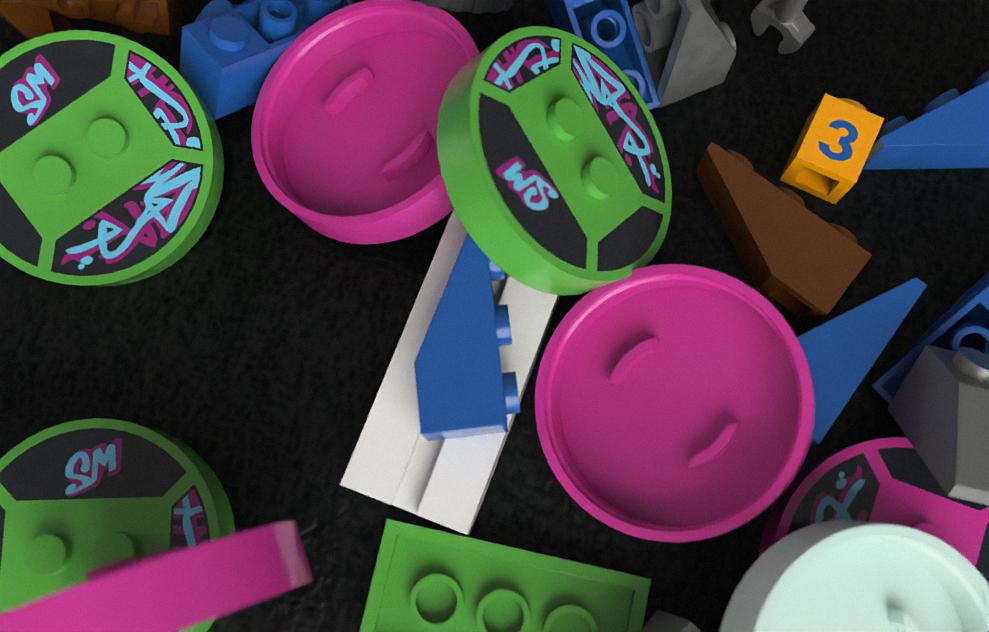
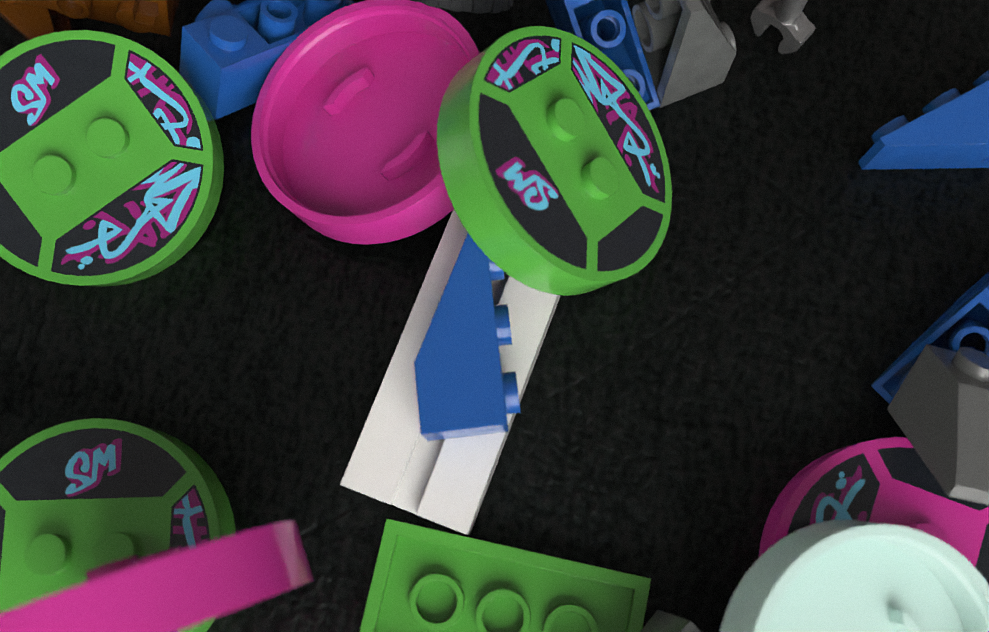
(674, 403): dark pink brick -> none
(782, 244): reddish brown slope -> none
(832, 148): light orange brick -> none
(848, 346): blue slope -> none

